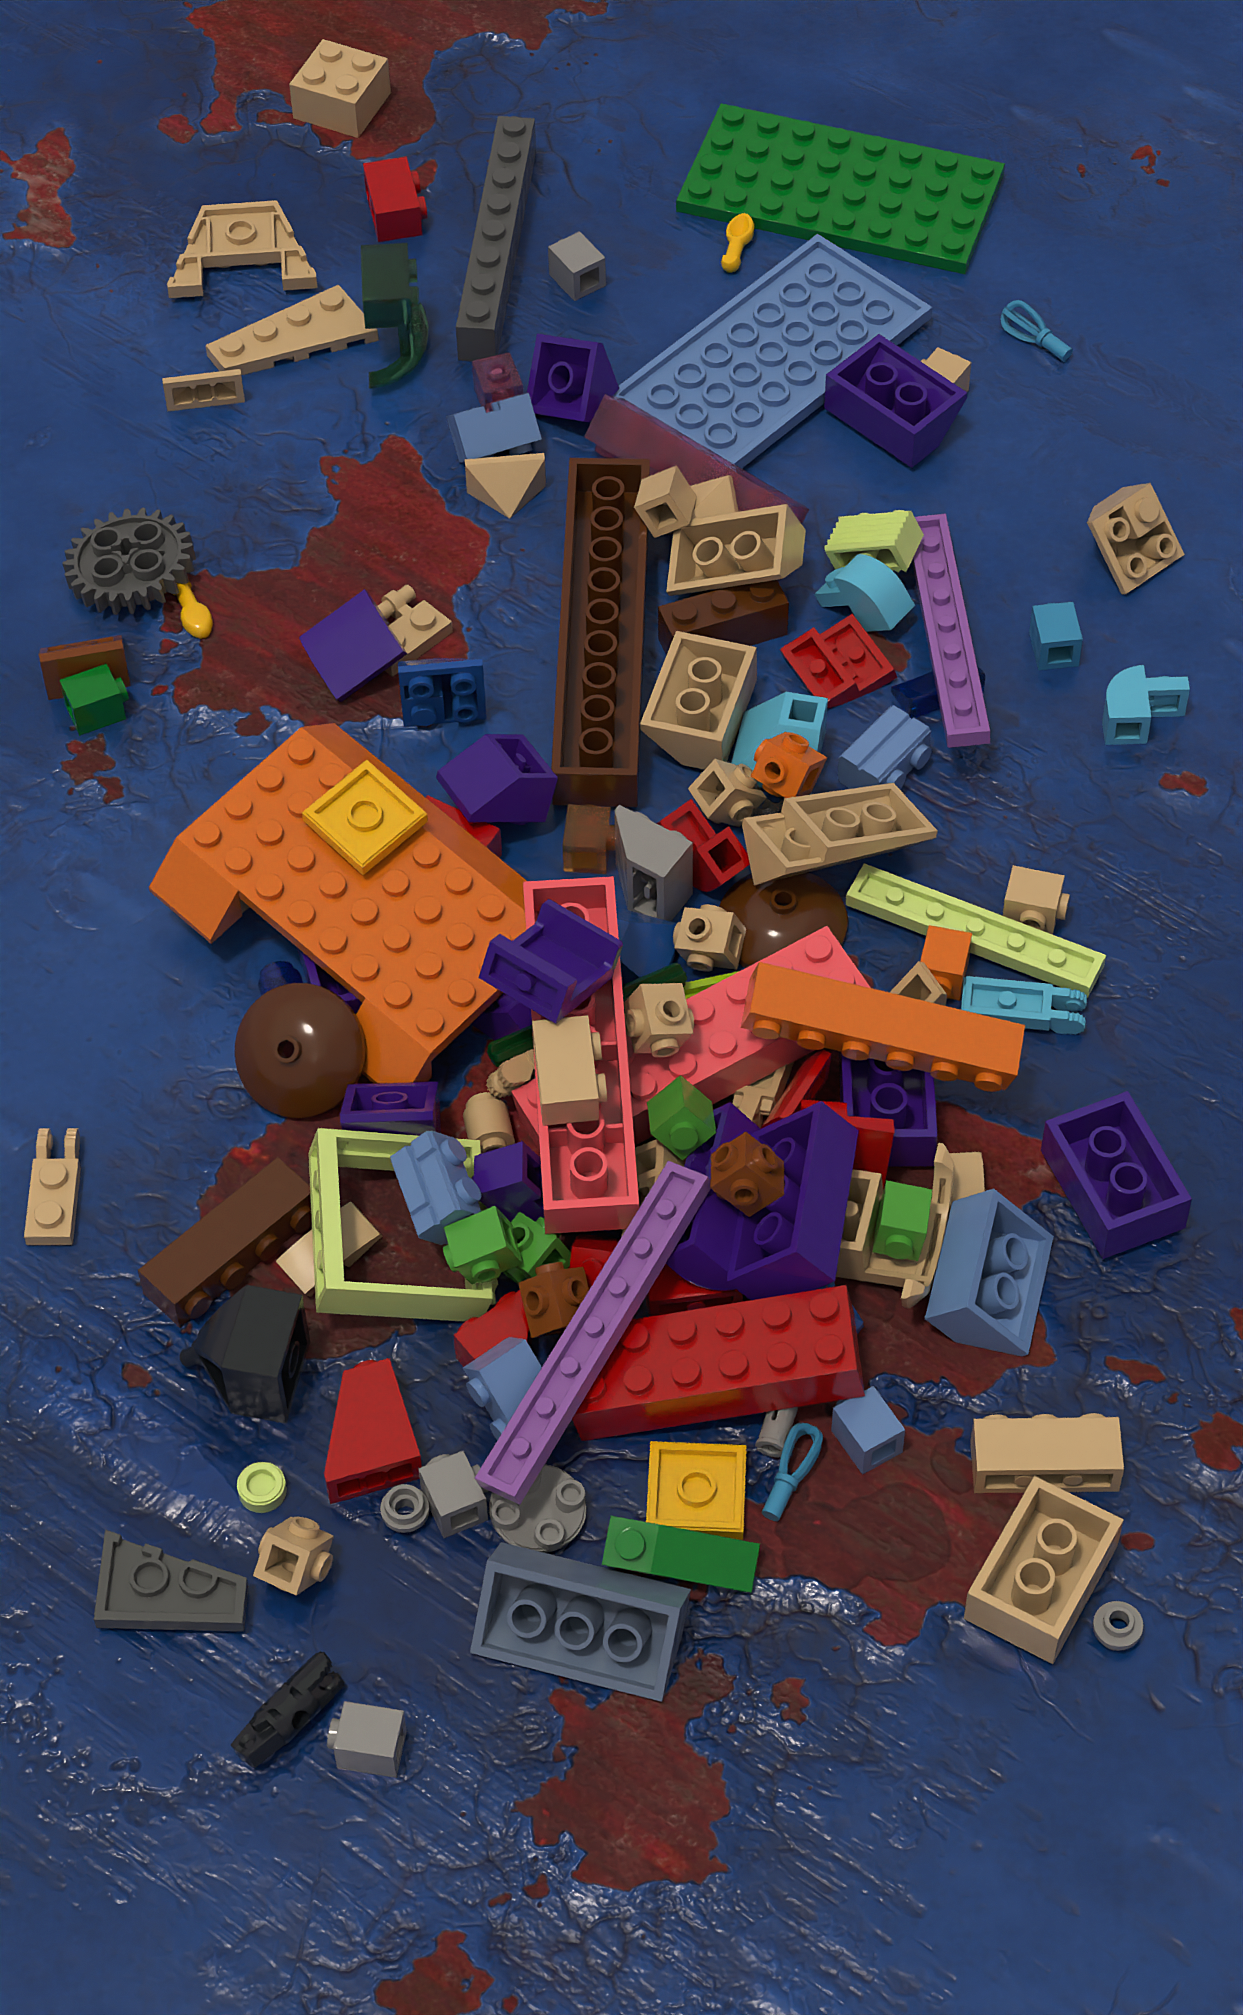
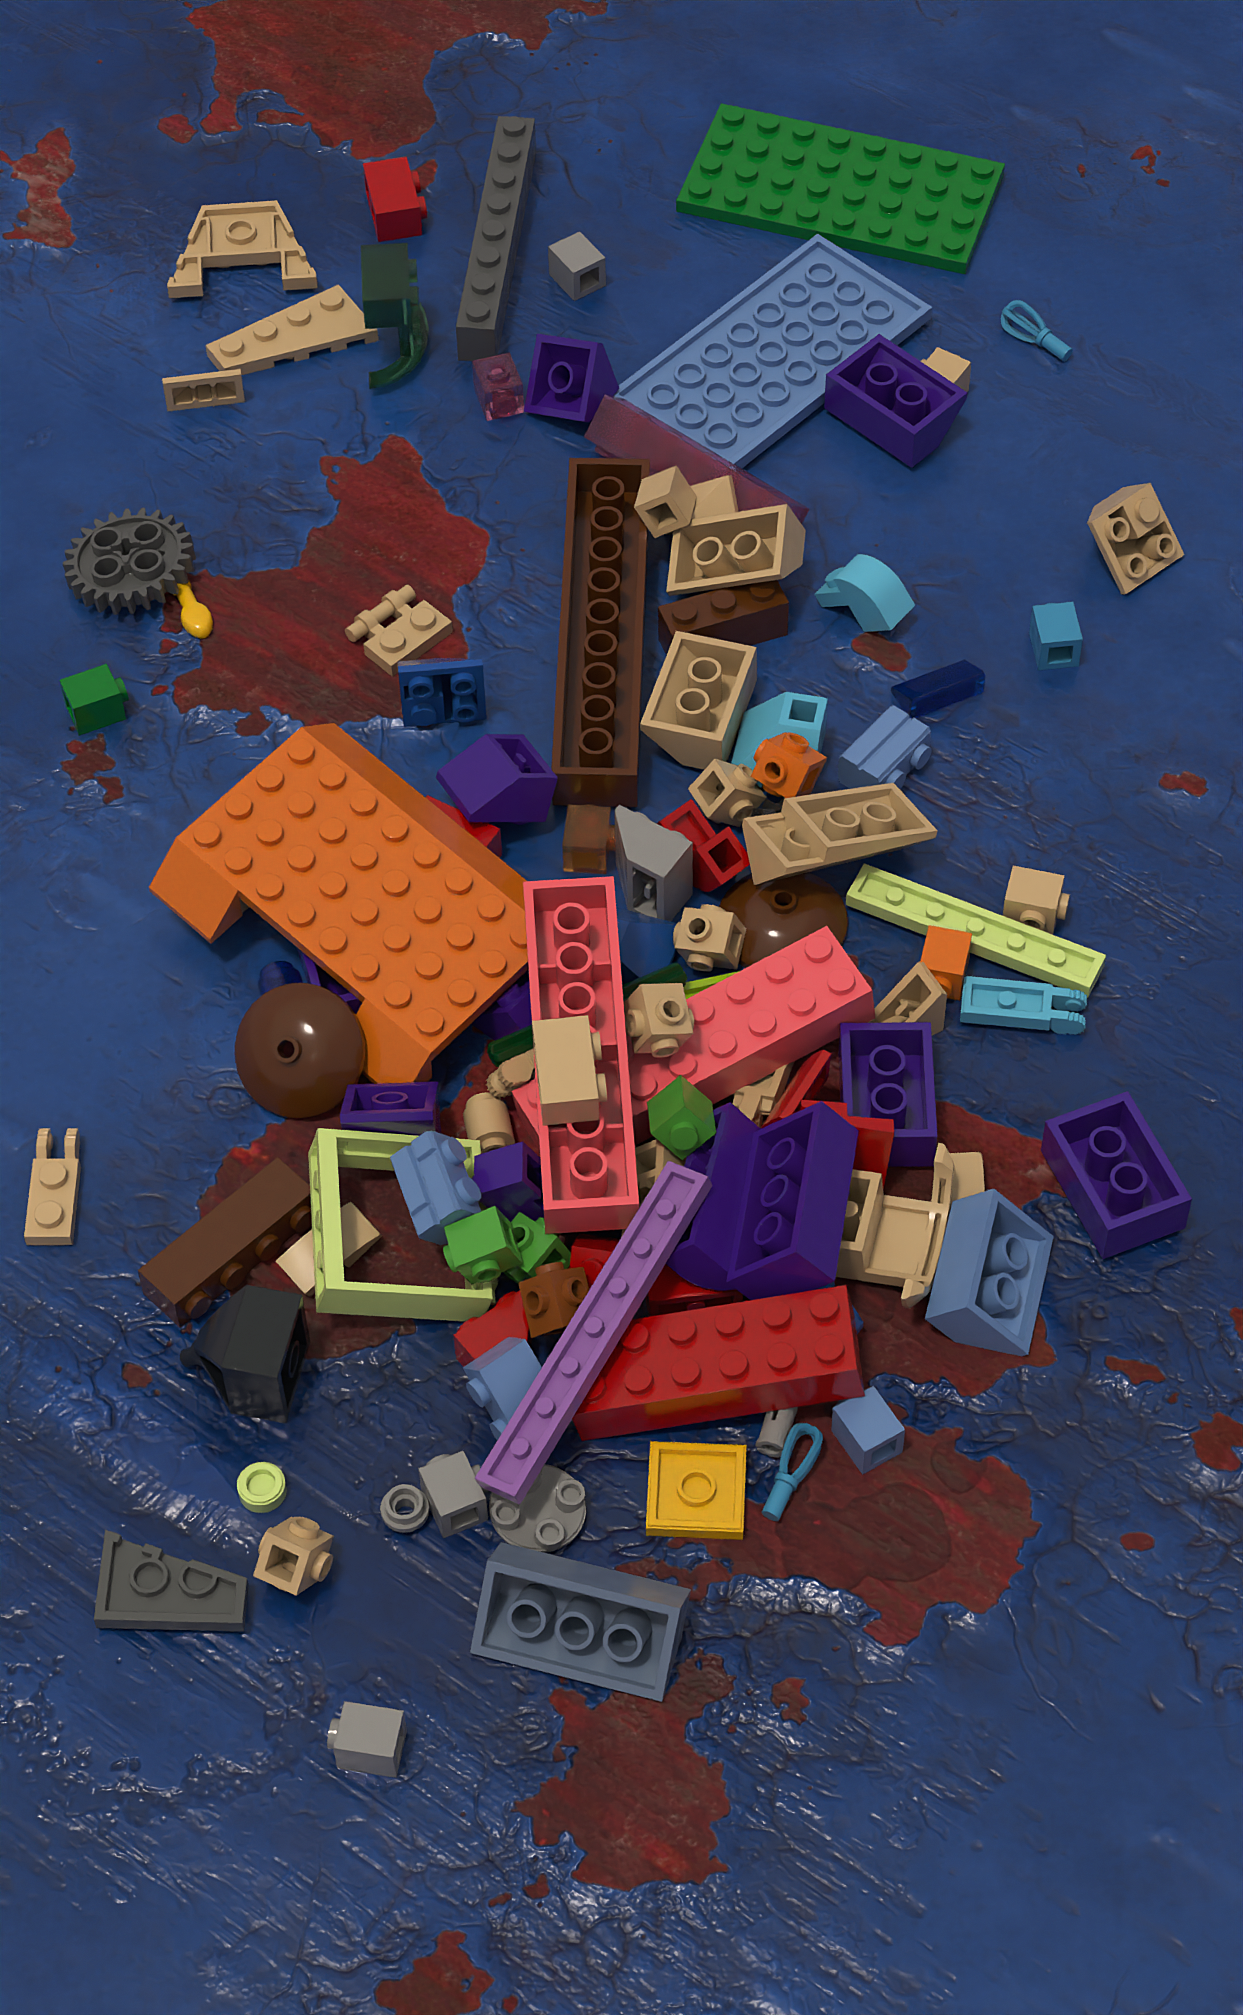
(77, 657): dark orange slope -> none
(288, 1710): black hinge -> none
(340, 88): tan brick -> none
(352, 646): dark purple slope -> none
(364, 817): yellow tile -> none
(370, 1435): red slope -> none
(506, 481): tan slope -> none
(508, 426): medium blue brick -> none
(552, 962): dark purple panel -> none
(681, 1554): green slope -> none
(738, 234): yellow piece -> none
(747, 1174): dark orange brick -> none
(839, 662): red slope -> none
(882, 1027): orange brick -> none
(884, 536): yellowish green brick -> none
(902, 1221): bright green brick -> none
(949, 636): medium lavender plate -> none
(1043, 1569): tan brick -> none
(1066, 1452): tan brick -> none
(1113, 1637): light grey plate -> none
(1135, 699): medium azure brick -> none

